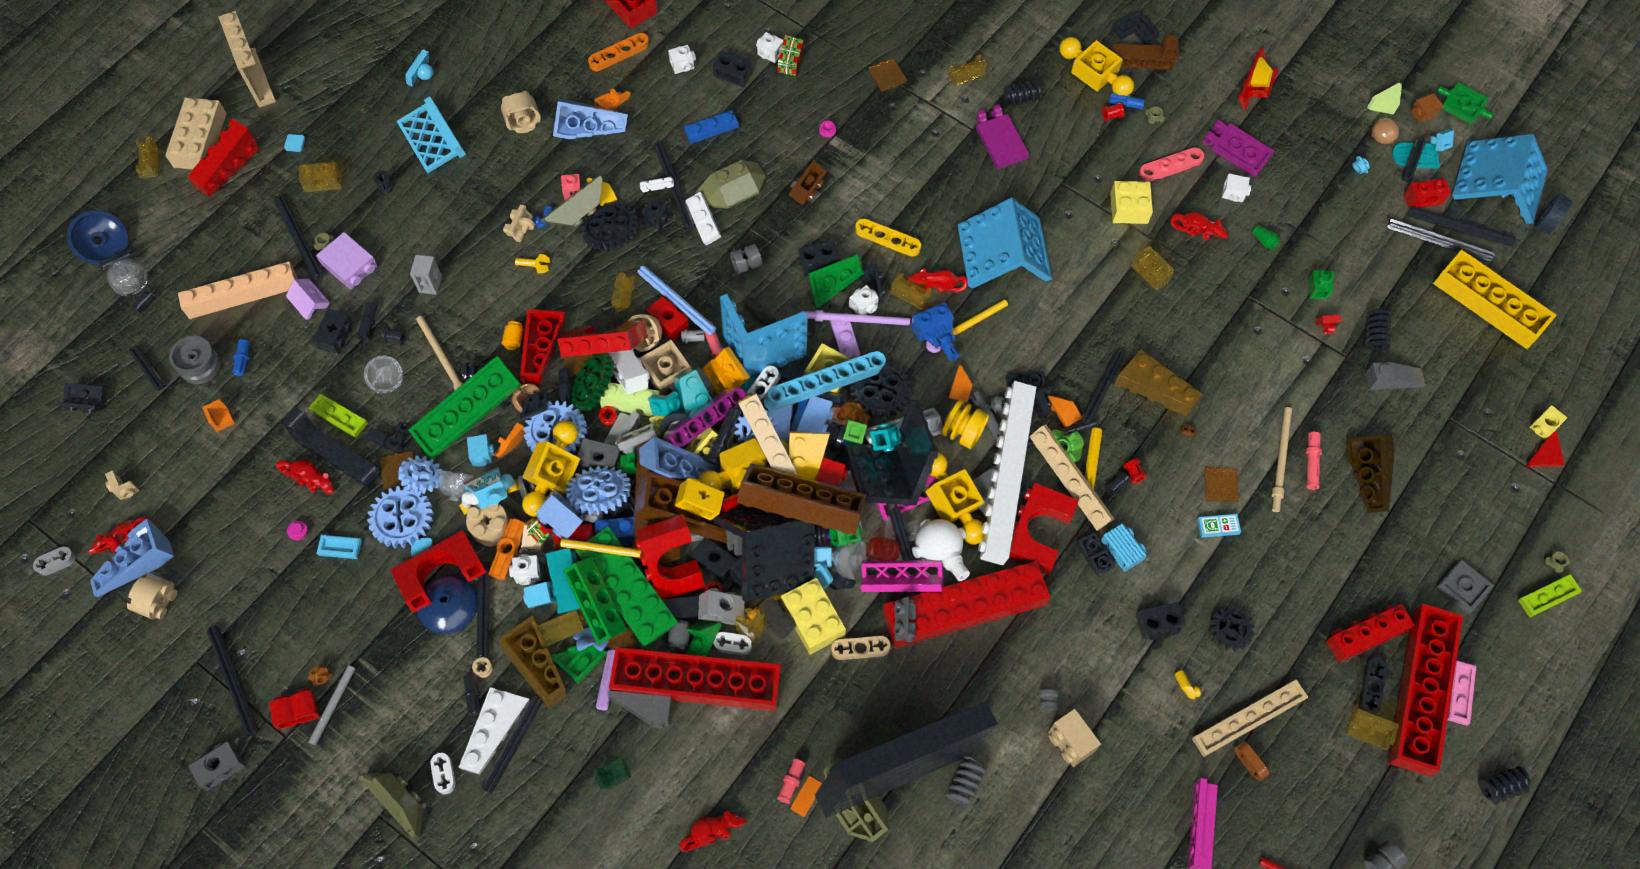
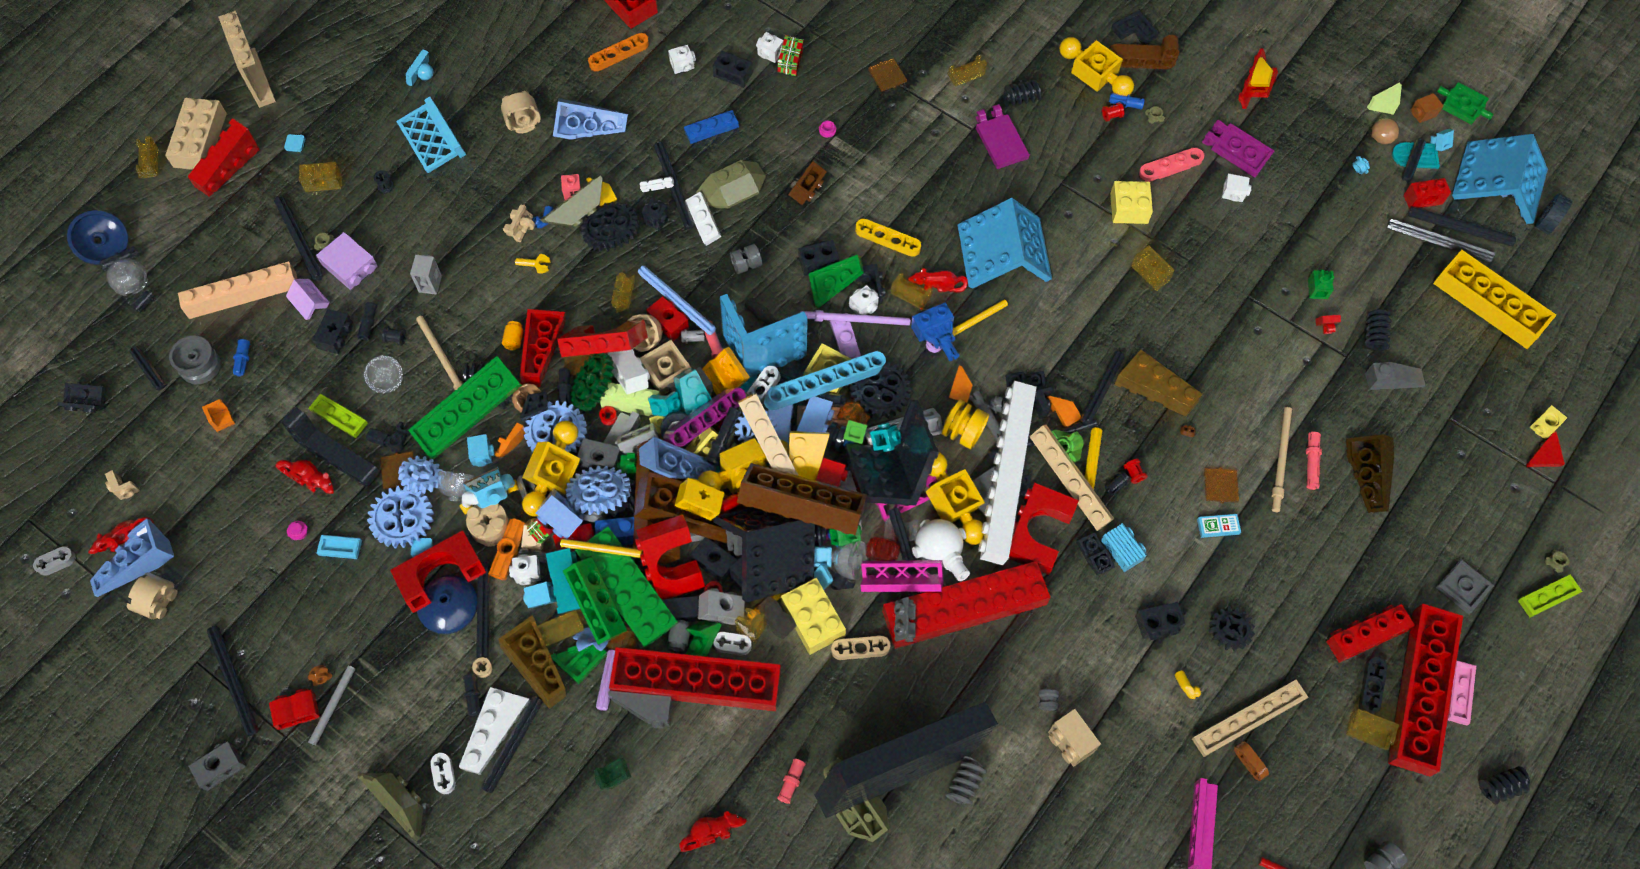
(611, 100): orange slope -> none
(799, 413): blue tile -> none
(806, 796): orange sticker -> none
(1197, 223): red animal -> none
(1266, 237): green cone -> none

